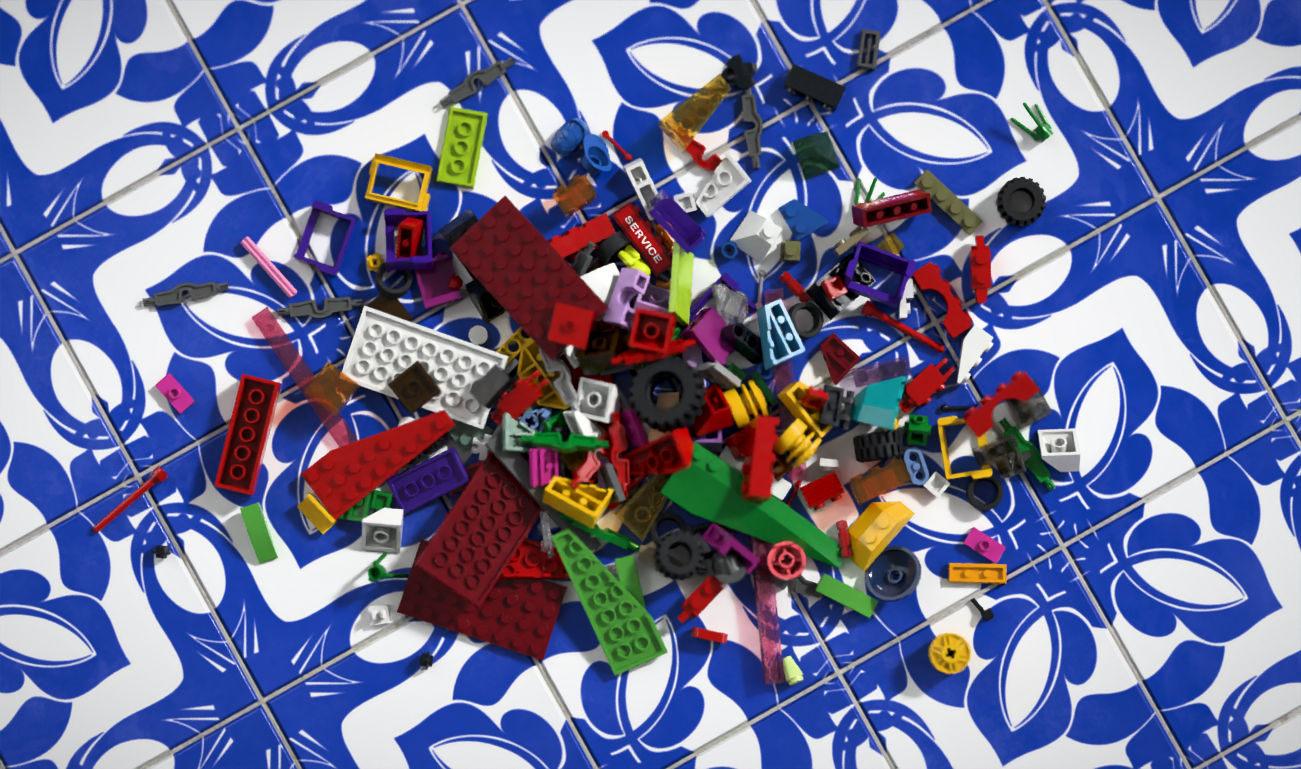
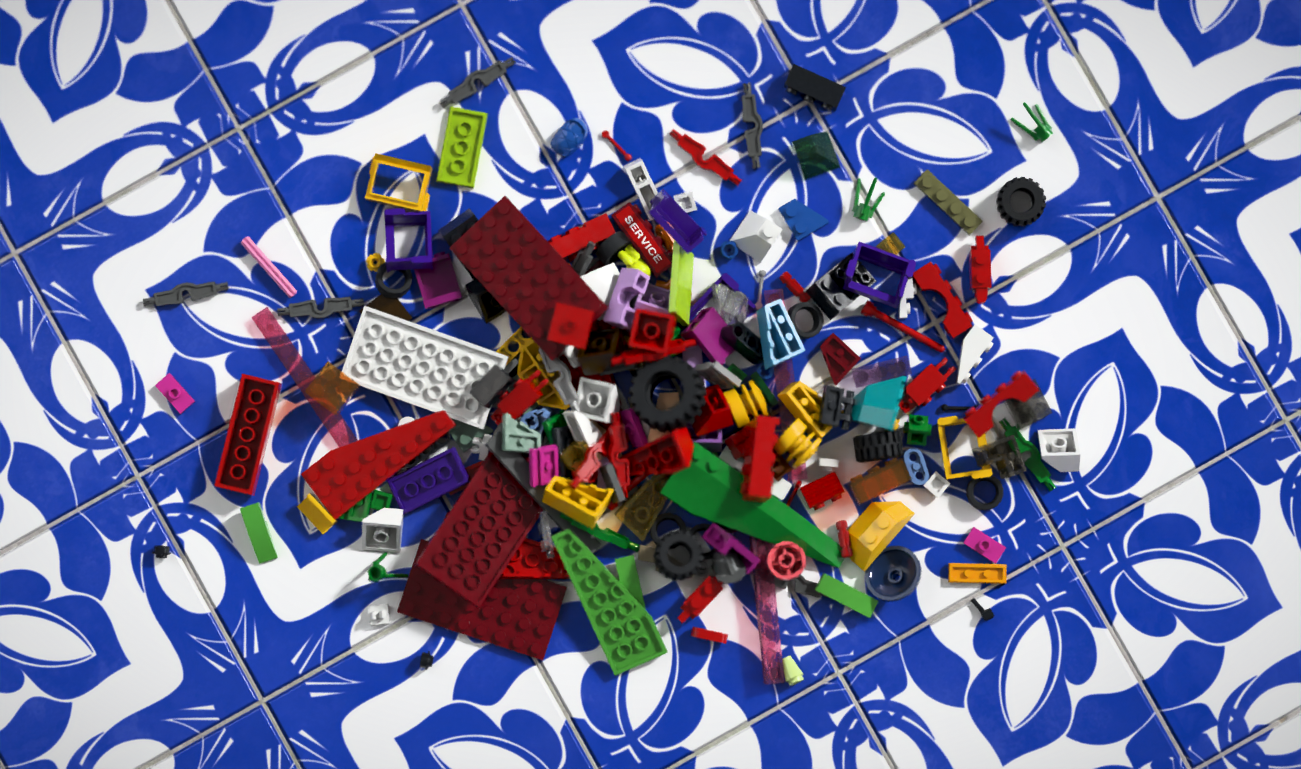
(158, 476): red piece -> none
(318, 207): dark purple piece -> none
(409, 238): red brick -> none
(414, 387): dark brown tile -> none
(455, 282): red hinge -> none
(478, 335): white tile -> none
(554, 442): green piece -> none
(575, 195): clear orange brick -> none
(596, 155): blue piece -> none
(690, 116): clear yellow wedge -> none
(724, 185): white wing -> none
(741, 71): black plate -> none
(790, 251): olive brick -> none
(814, 398): red tile -> none
(834, 287): red tile -> none
(855, 236): dark tan plate -> none
(867, 65): dark grey tile -> none
(891, 208): dark red brick -> none
(938, 649): yellow wheel -> none

